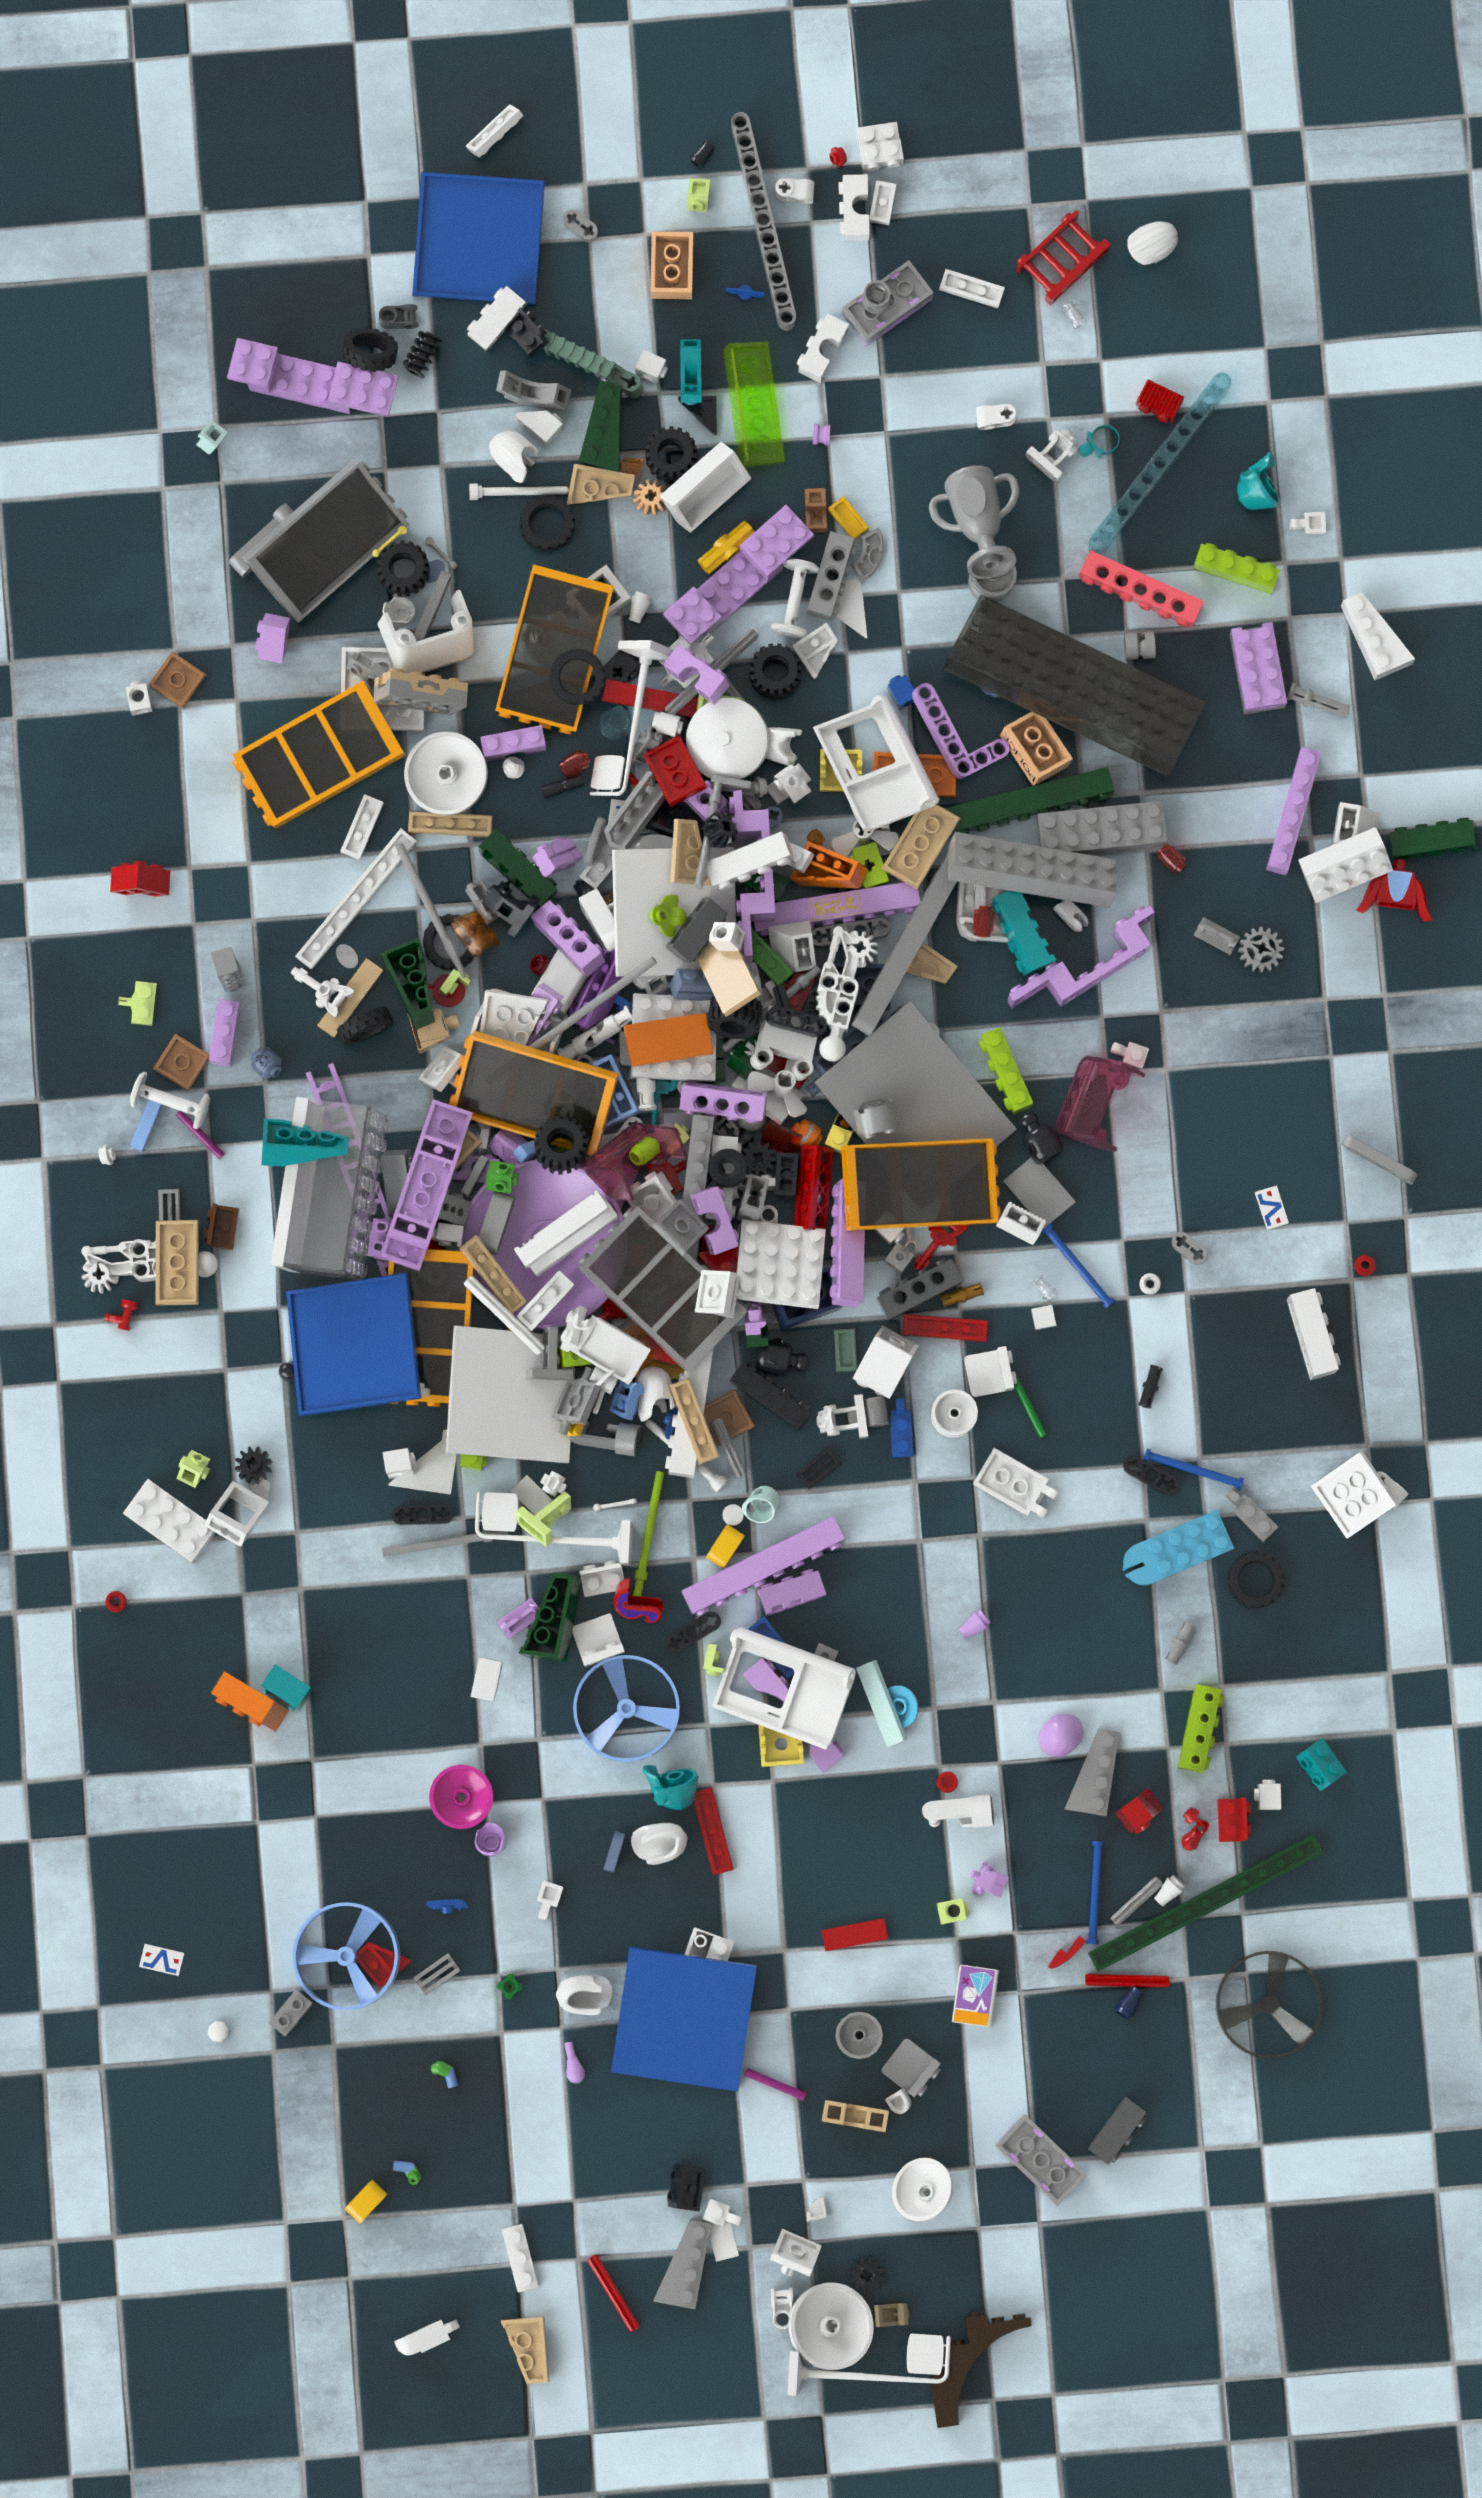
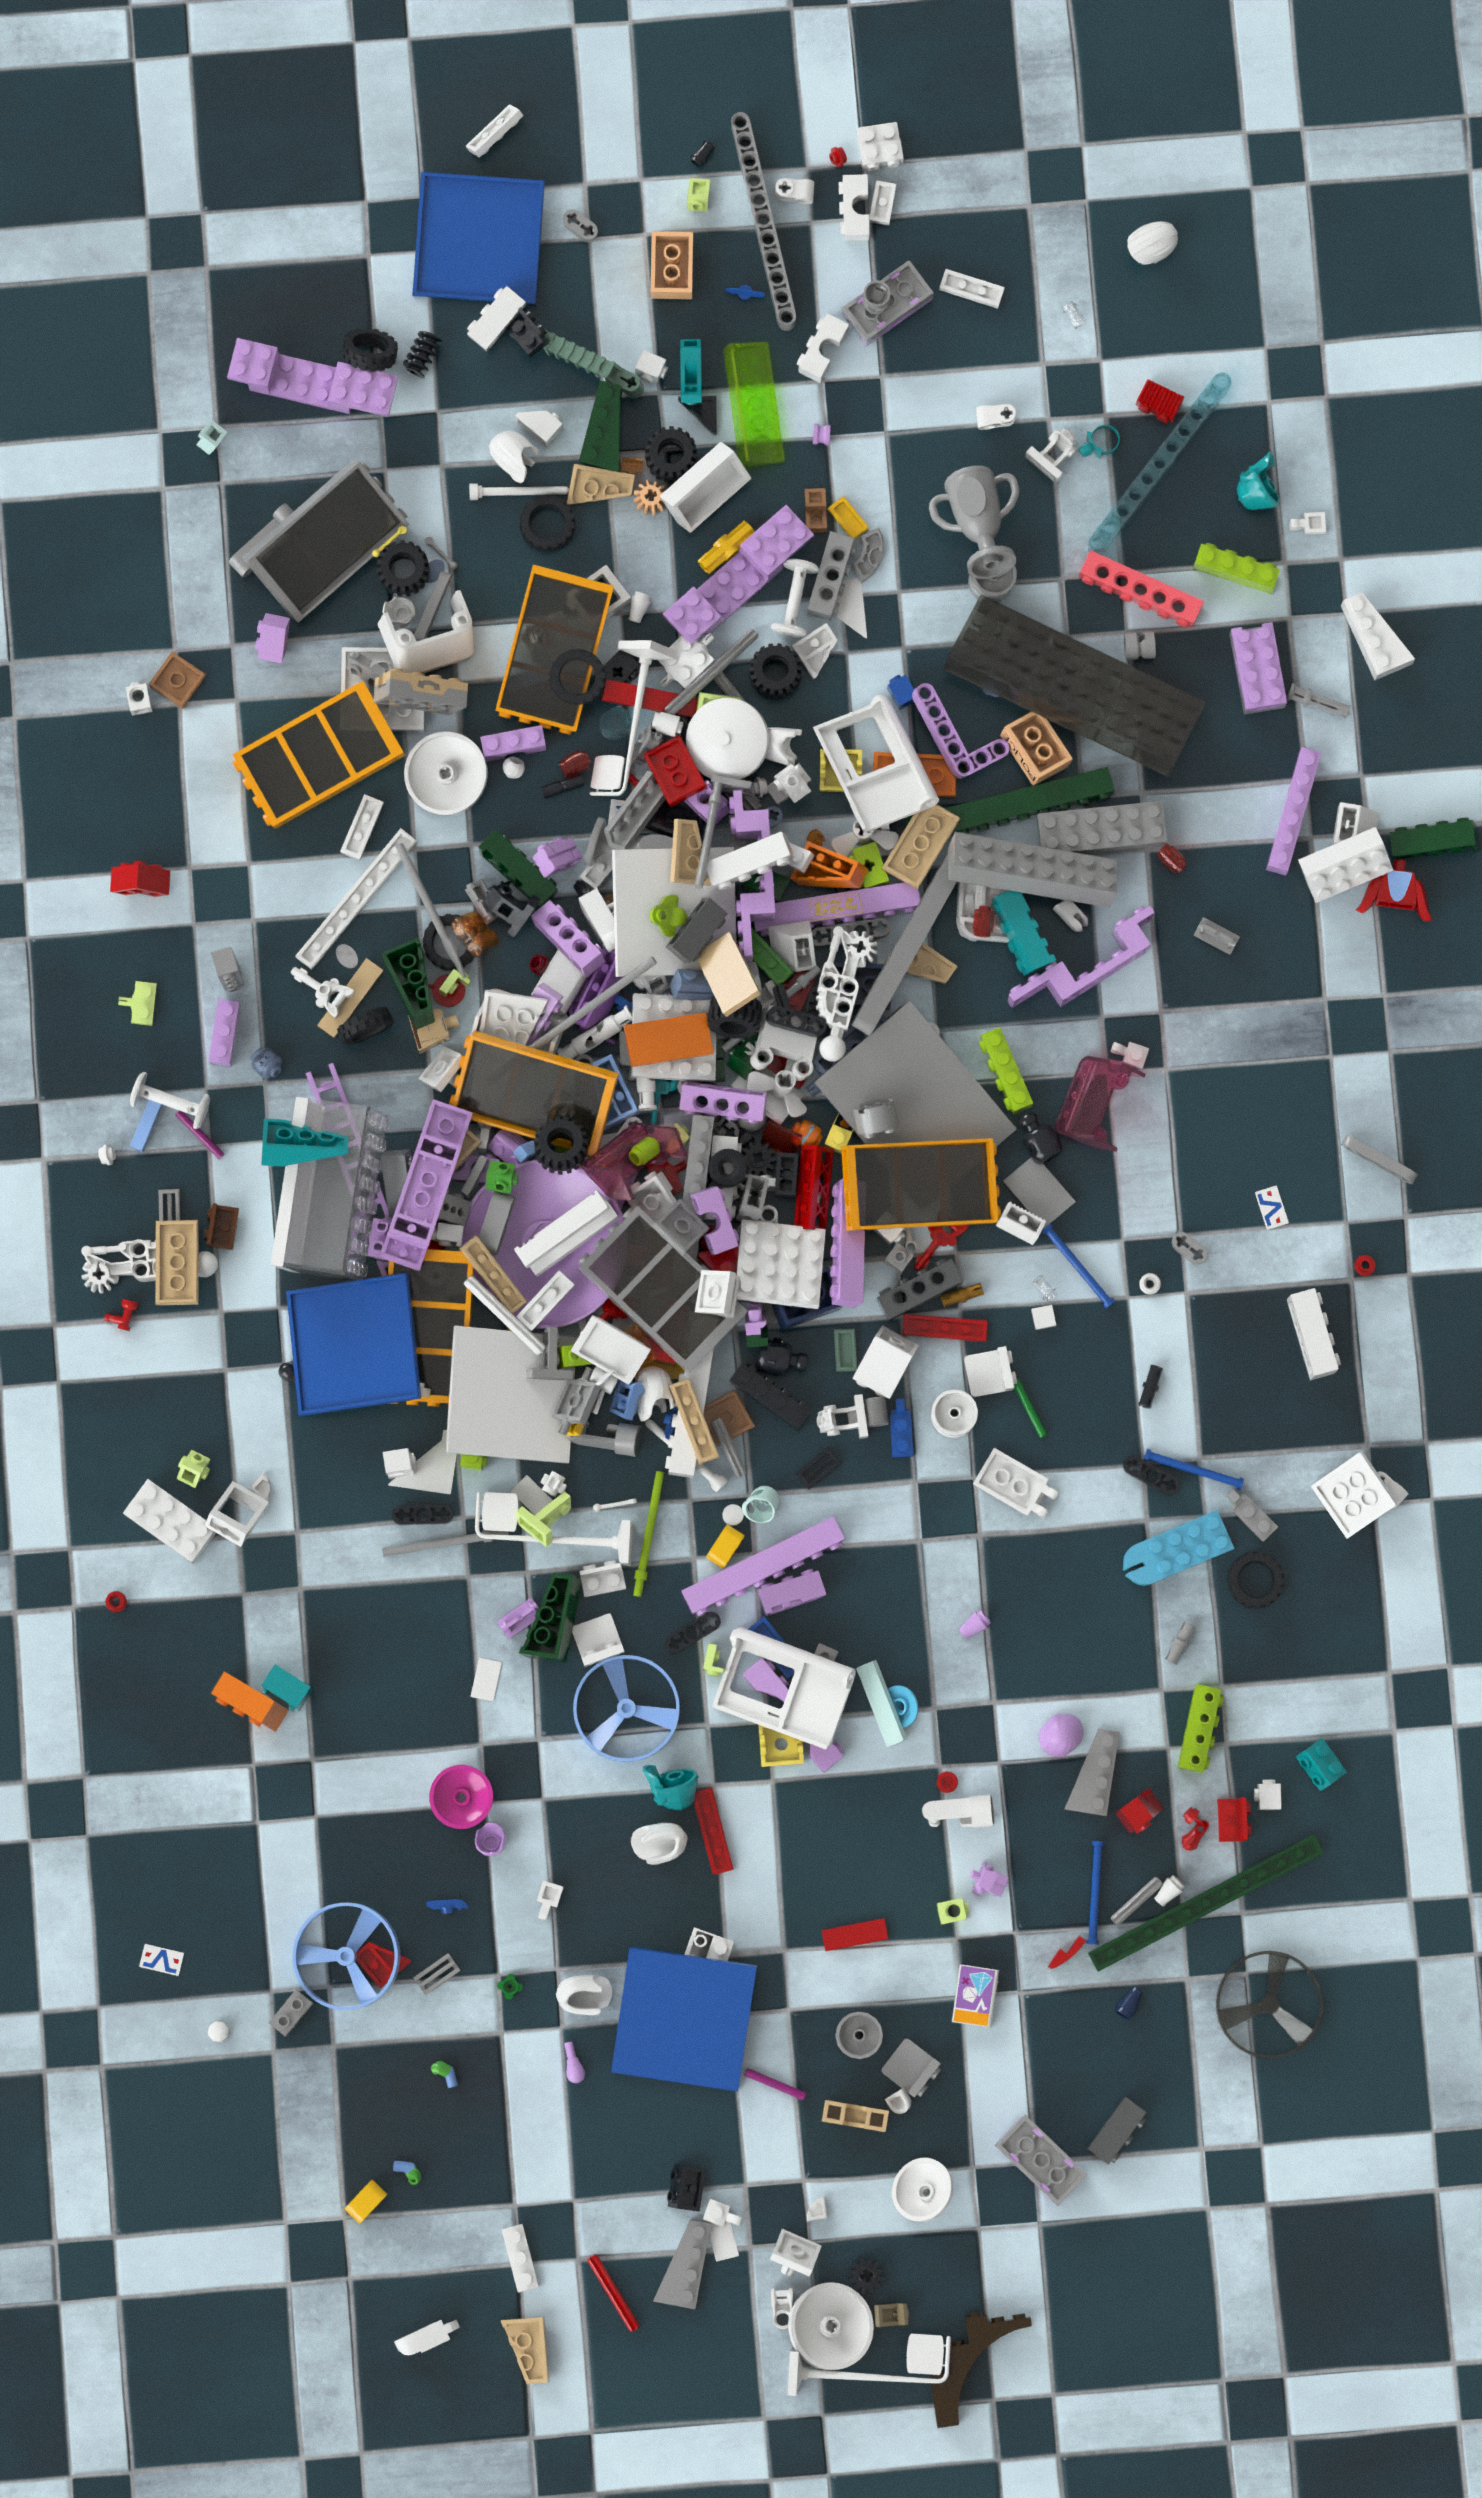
(182, 1062): medium nougat tile -> none
(256, 1471): black gear -> none
(400, 316): dark grey piece -> none
(450, 825): tan tile -> none
(534, 394): light grey arch -> none
(575, 1325): white plate -> none
(614, 1851): sand blue beam -> none
(636, 1606): red animal -> none
(684, 663): lavender arch -> none
(720, 830): black gear -> none
(726, 936): white brick -> none
(1082, 263): red fence -> none
(1127, 1980): red axle -> none
(1268, 952): light grey gear -> none

